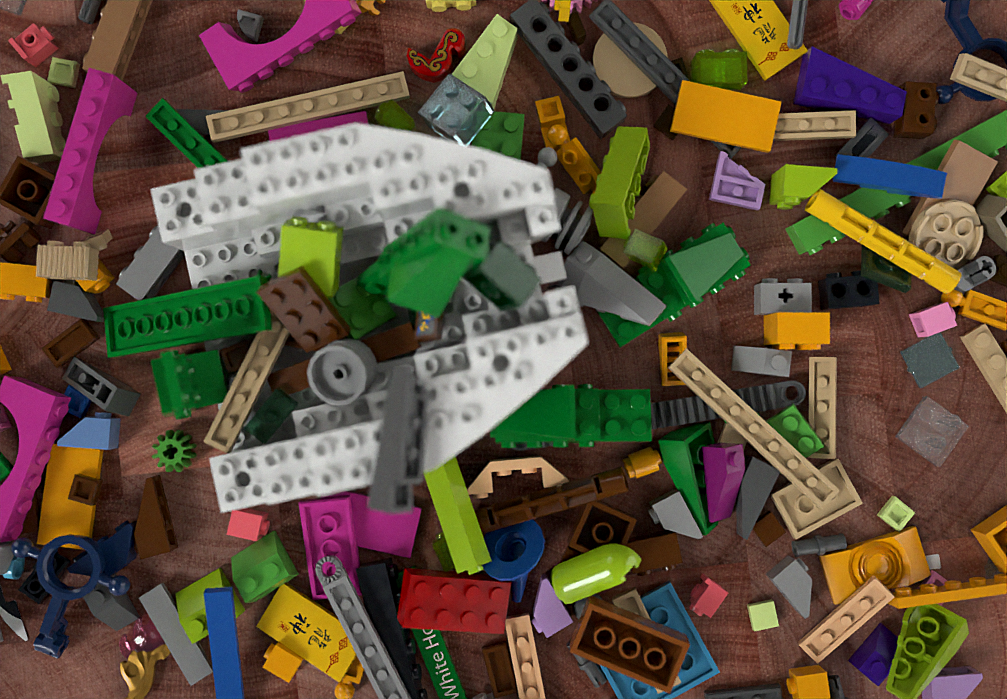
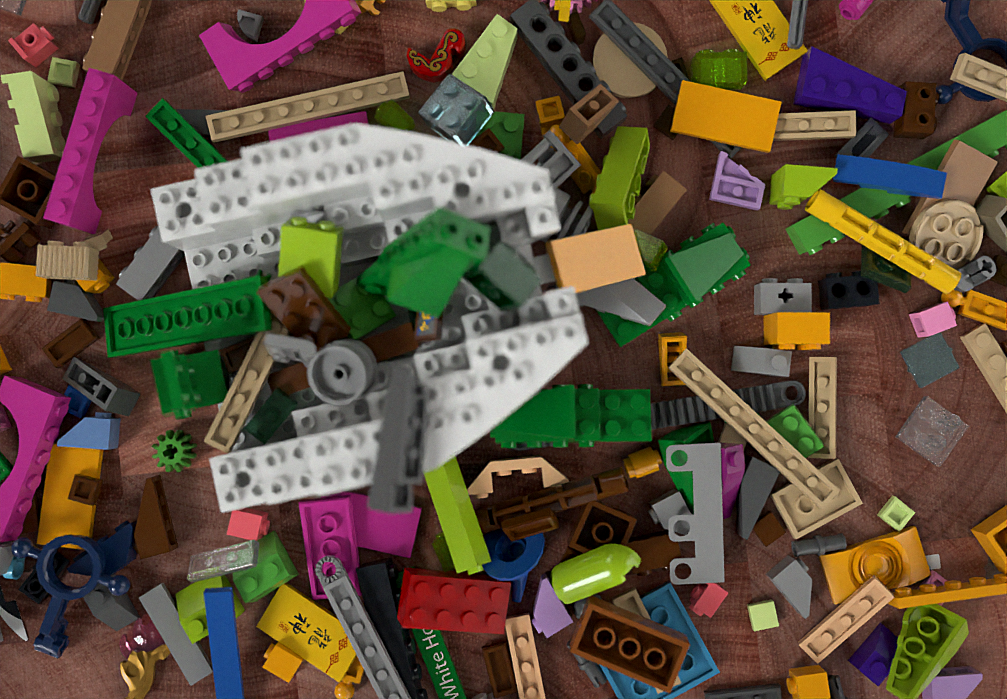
(223, 561): none -> clear tile
(286, 348): none -> light grey plate
(488, 142): none -> reddish brown tile
(530, 524): none -> reddish brown tile
(559, 165): none -> light grey plate
(588, 113): none -> medium nougat slope
(595, 258): none -> light orange tile
(707, 520): none -> light grey piece

